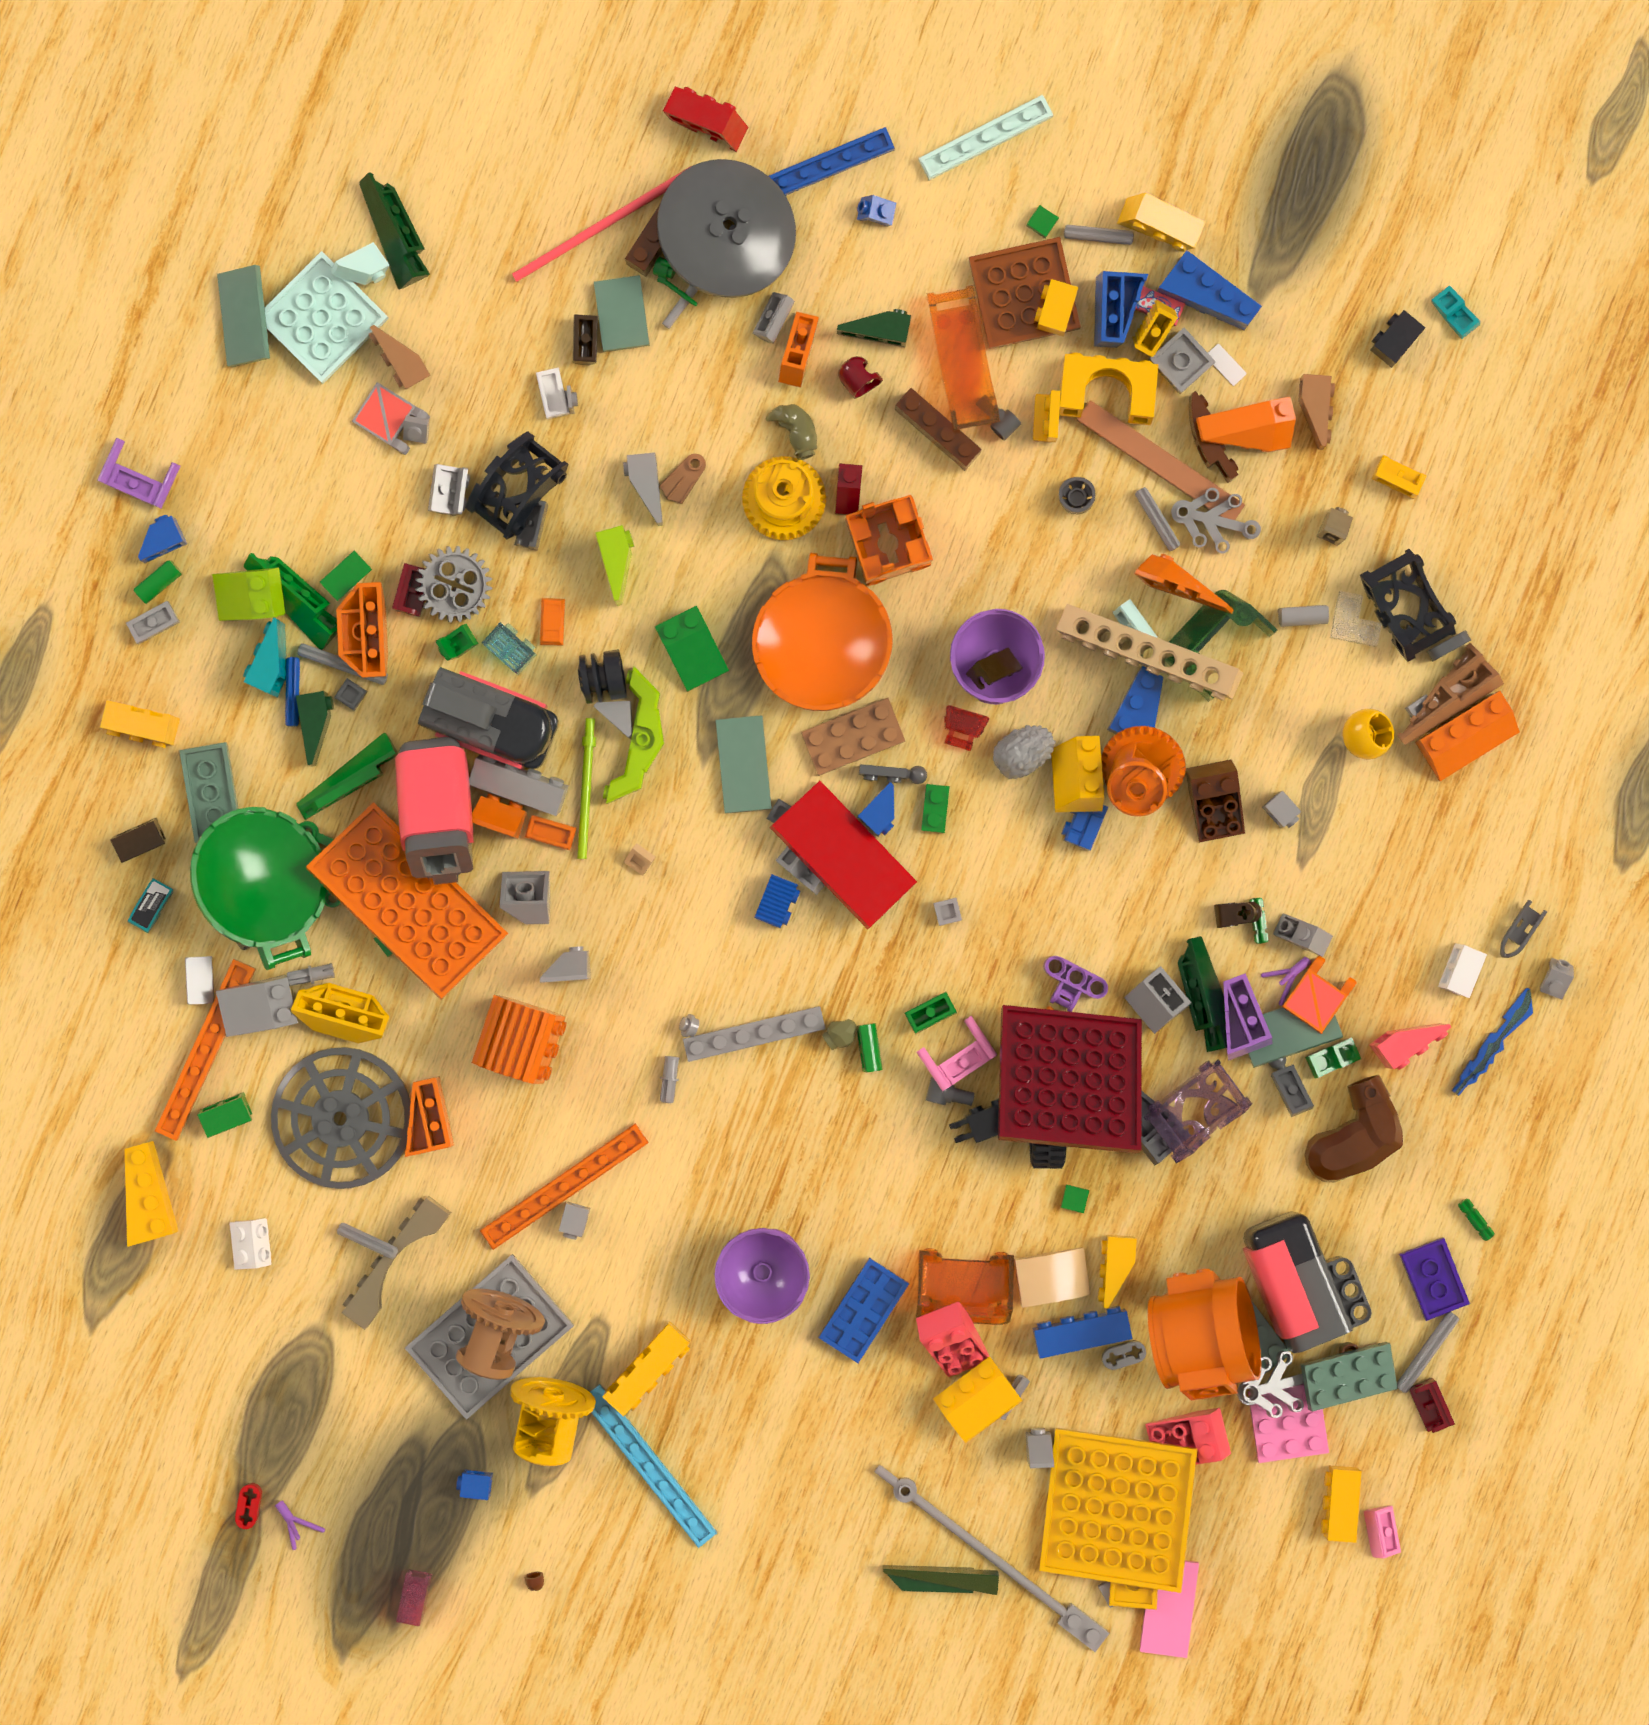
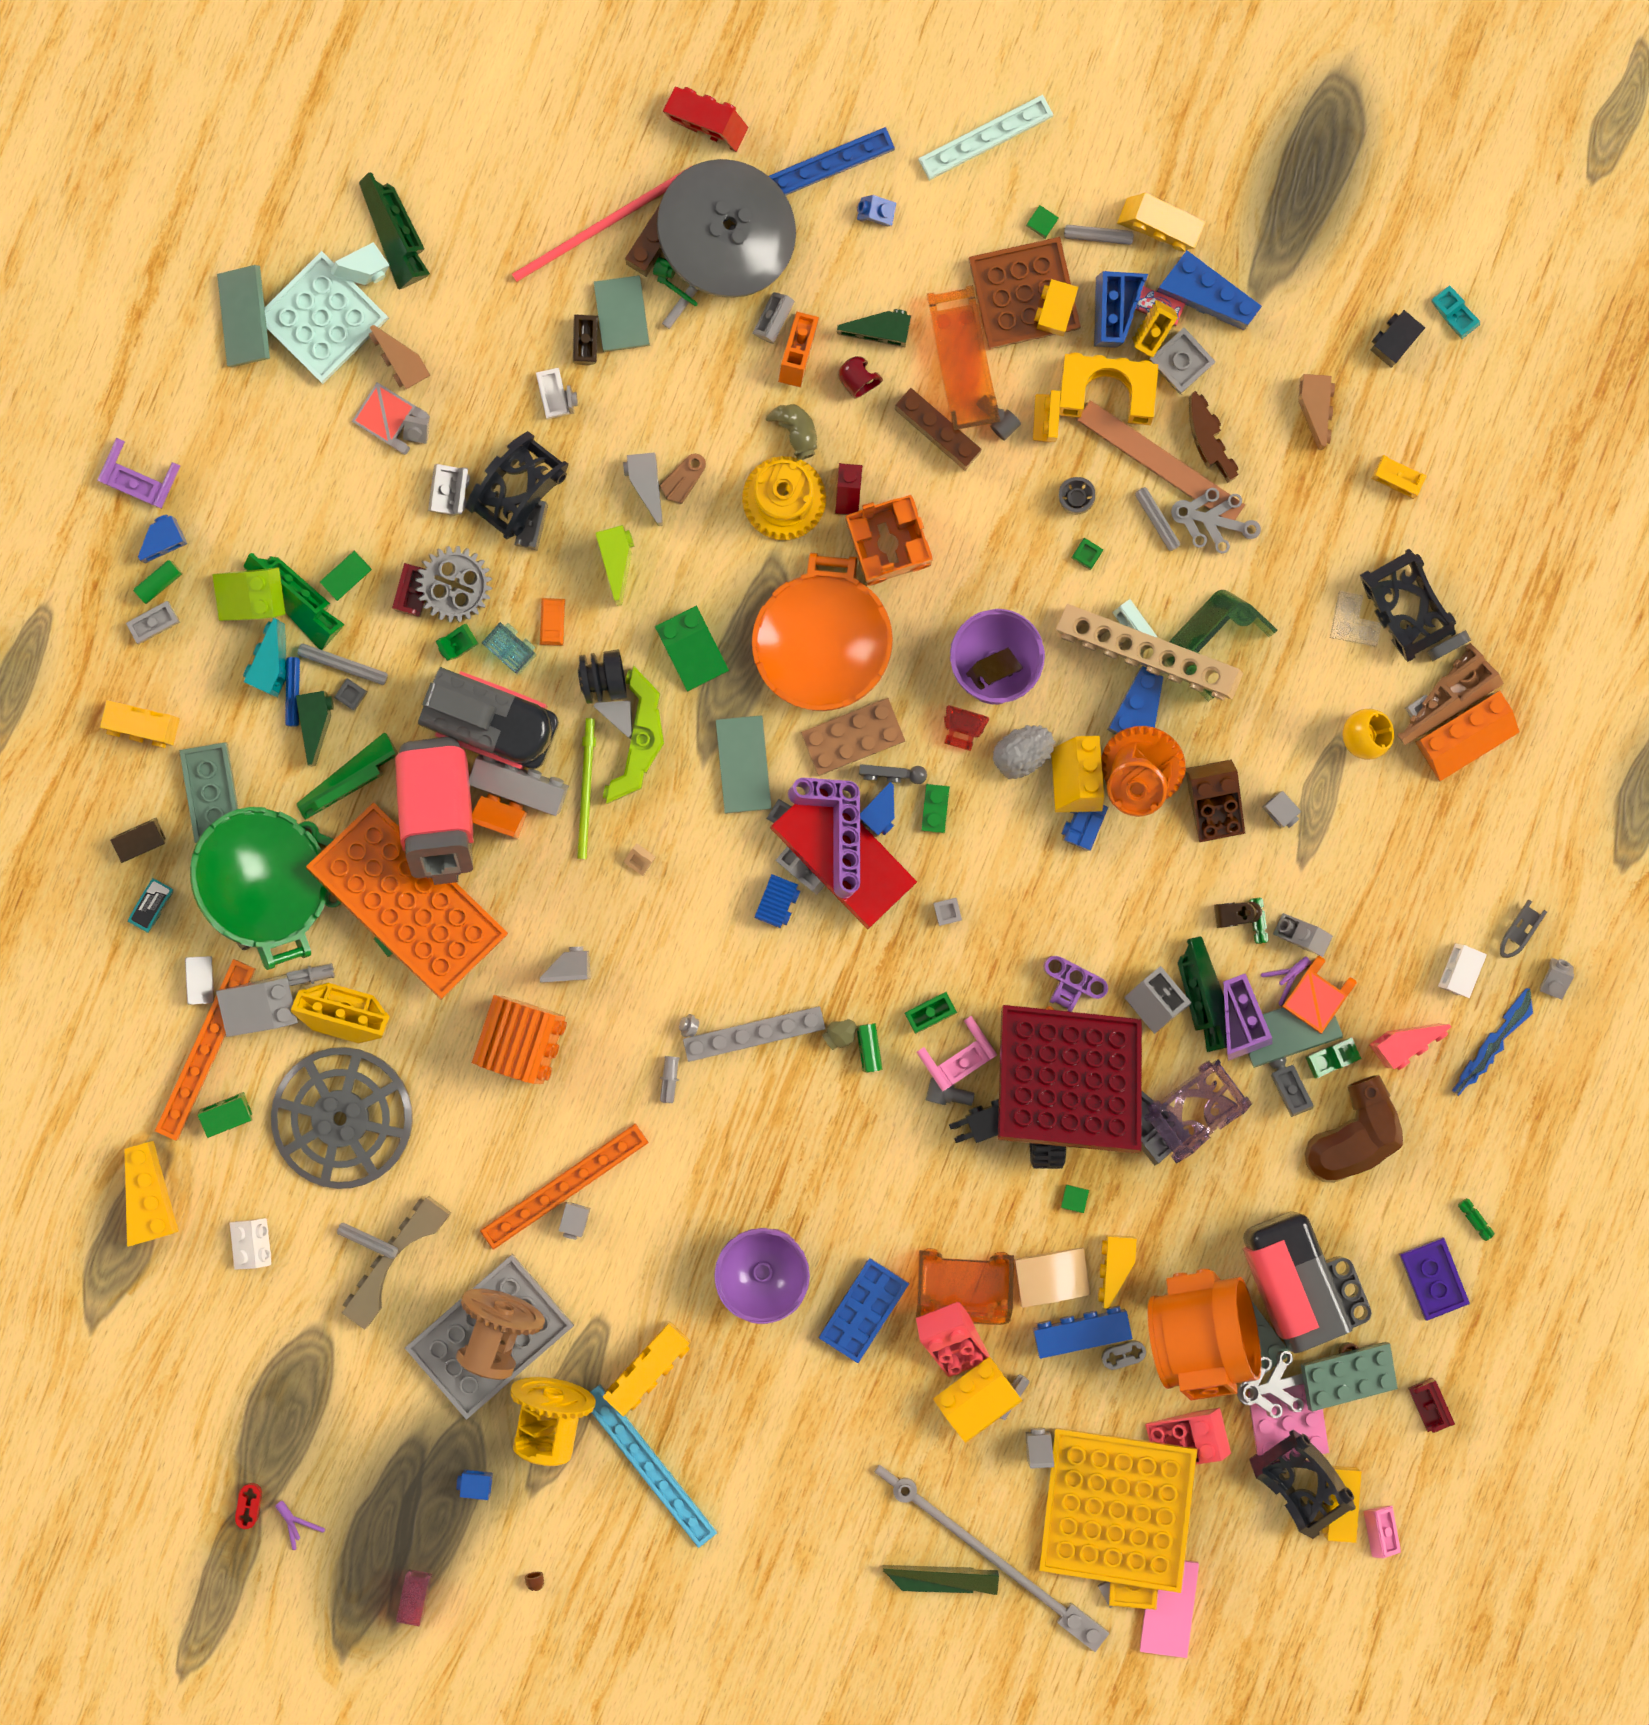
(364, 630): orange wedge -> none
(428, 1119): orange wedge -> none
(526, 896): light grey slope -> none
(550, 832): orange tile -> none
(840, 825): none -> medium lavender beam
(1087, 553): none -> green tile
(1169, 577): orange wedge -> none
(1226, 365): white sticker -> none
(1256, 426): orange wedge -> none
(1302, 1513): none -> black fence
(1303, 615): light grey brick -> none
(1335, 526): dark tan slope -> none
(1427, 1352): light grey axle -> none

